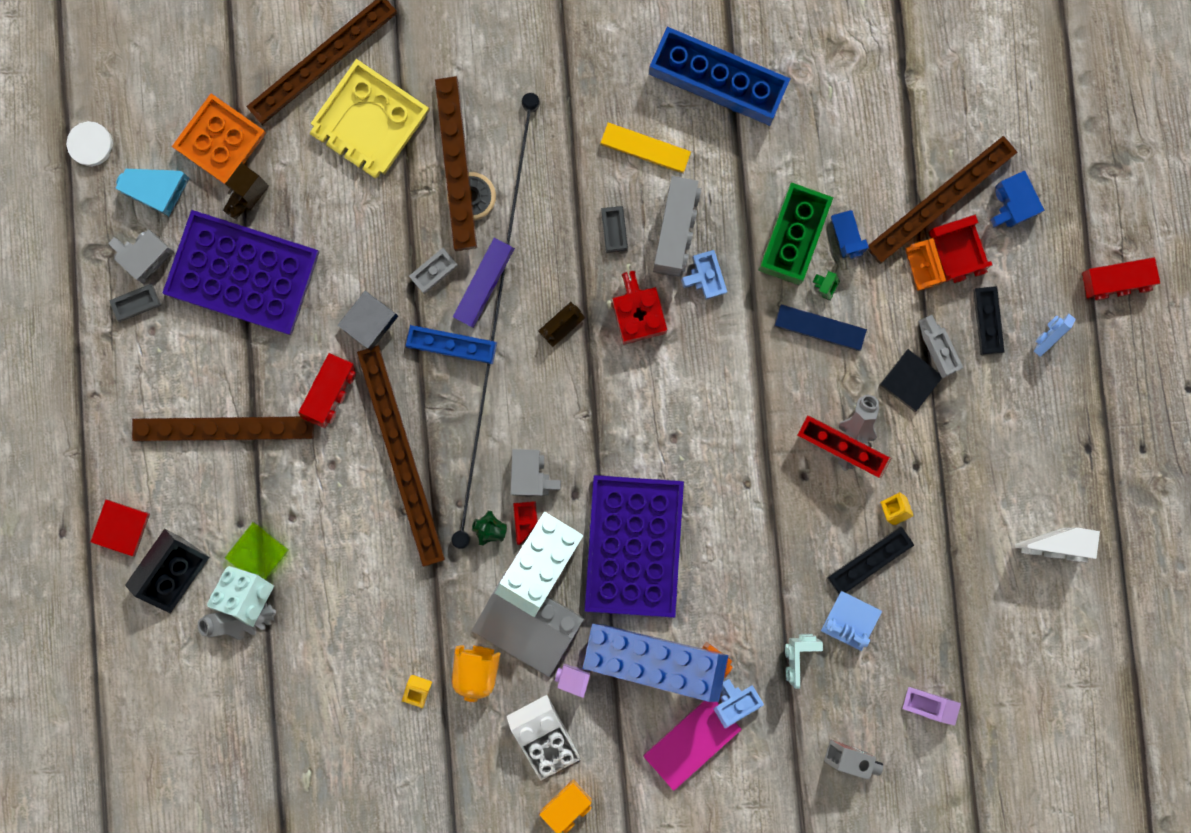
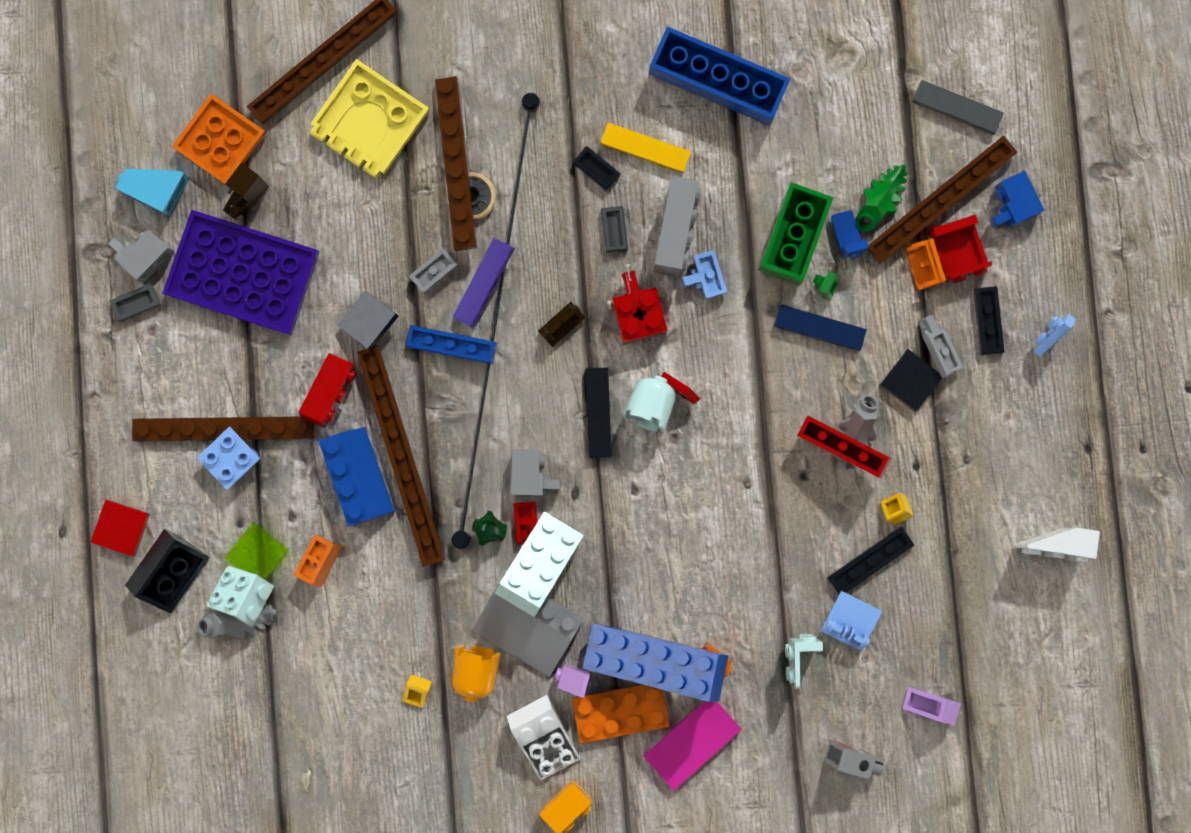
(89, 143): white tile -> none
(228, 458): none -> light blue hinge
(317, 560): none -> orange hinge
(356, 476): none -> blue slope
(596, 168): none -> black tile
(598, 412): none -> black tile
(619, 712): none -> orange plate
(634, 546): dark purple plate -> none
(651, 403): none -> light aqua cylinder
(681, 389): none -> red tile
(736, 703): light blue hinge -> none
(881, 198): none -> green plant
(958, 107): none -> dark grey tile
(1121, 279): red brick -> none

